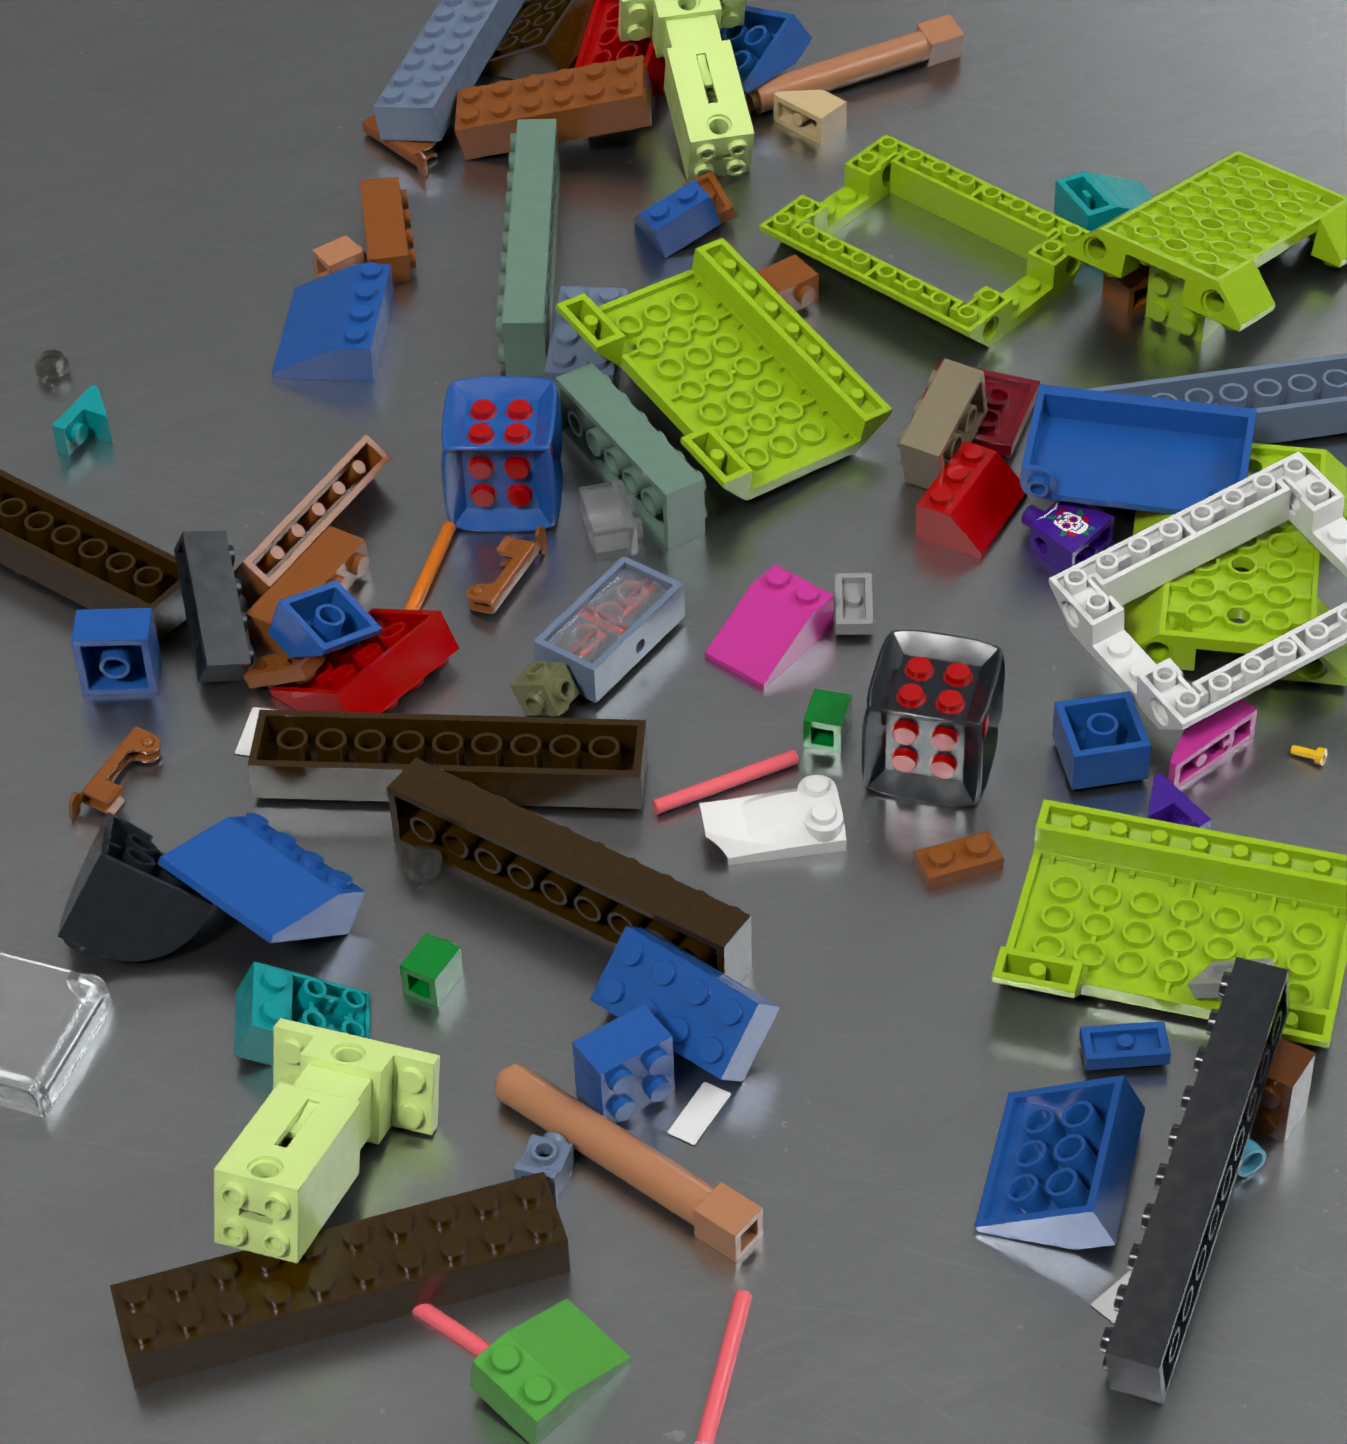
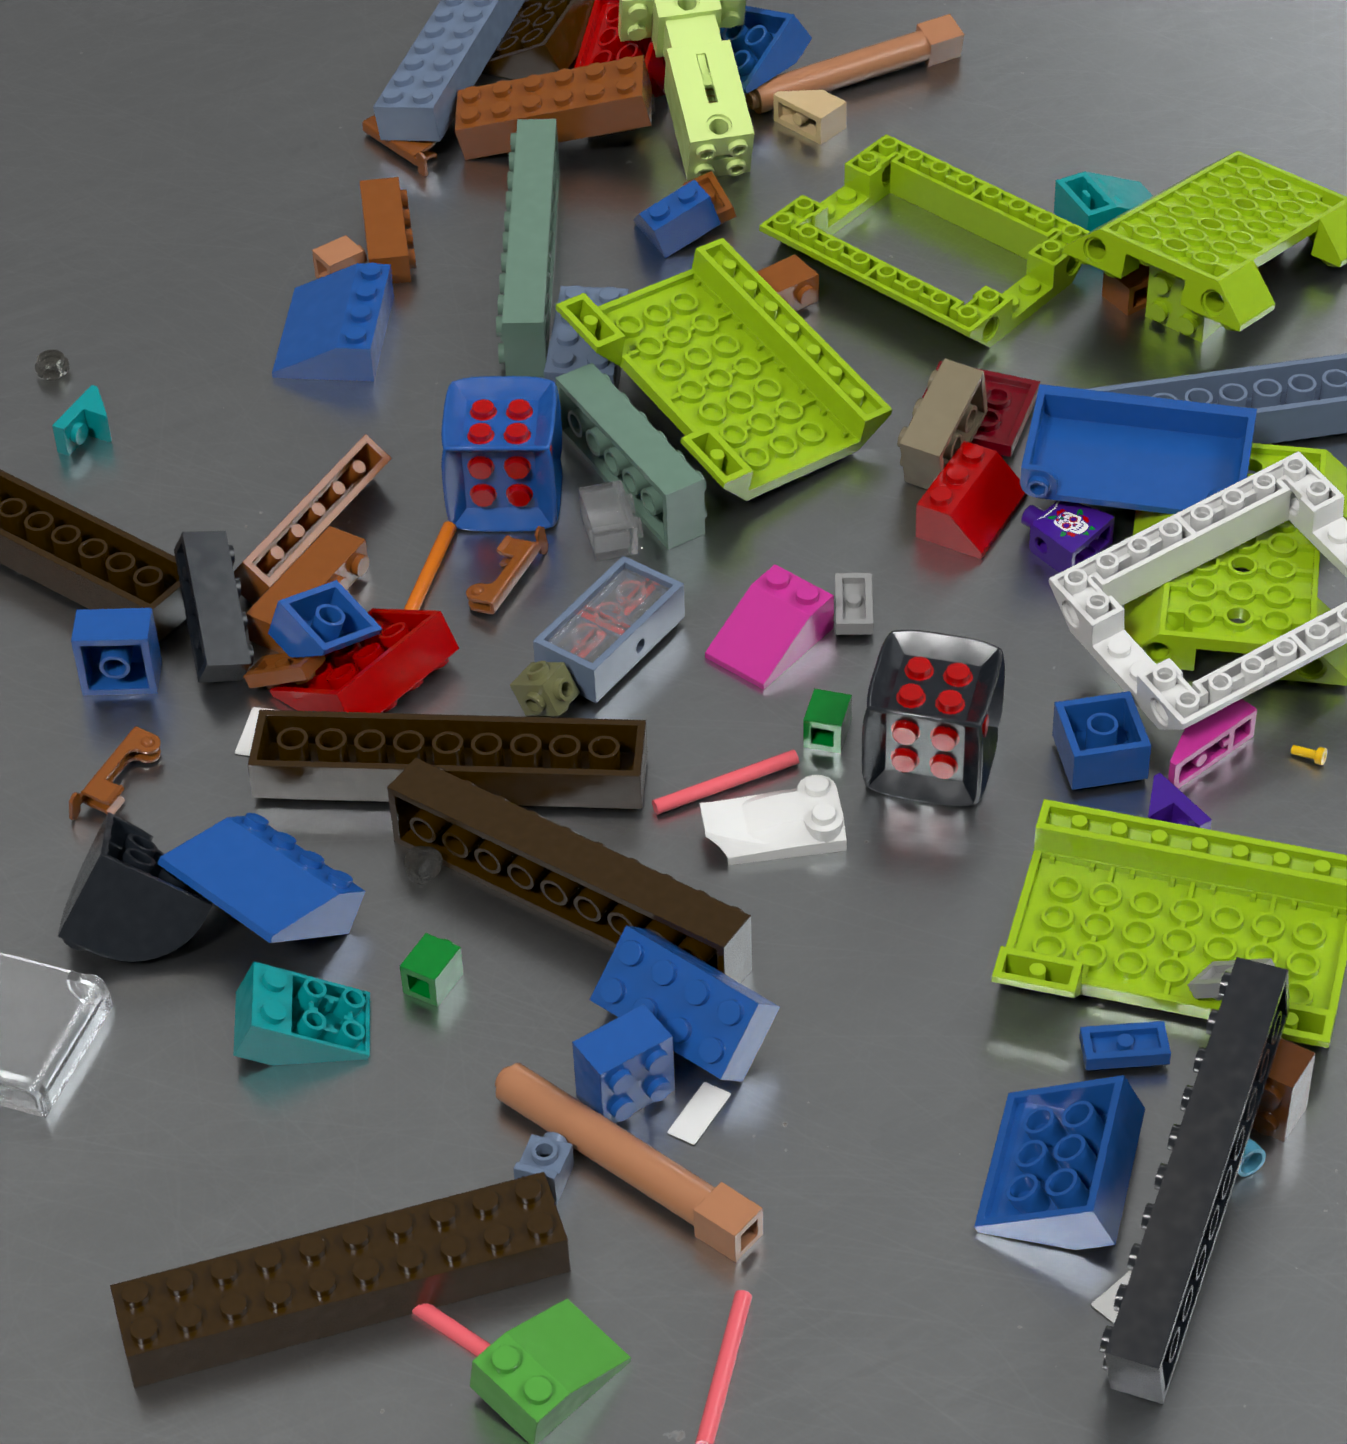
(309, 1132): yellowish green brick -> none
(958, 860): dark orange plate -> none

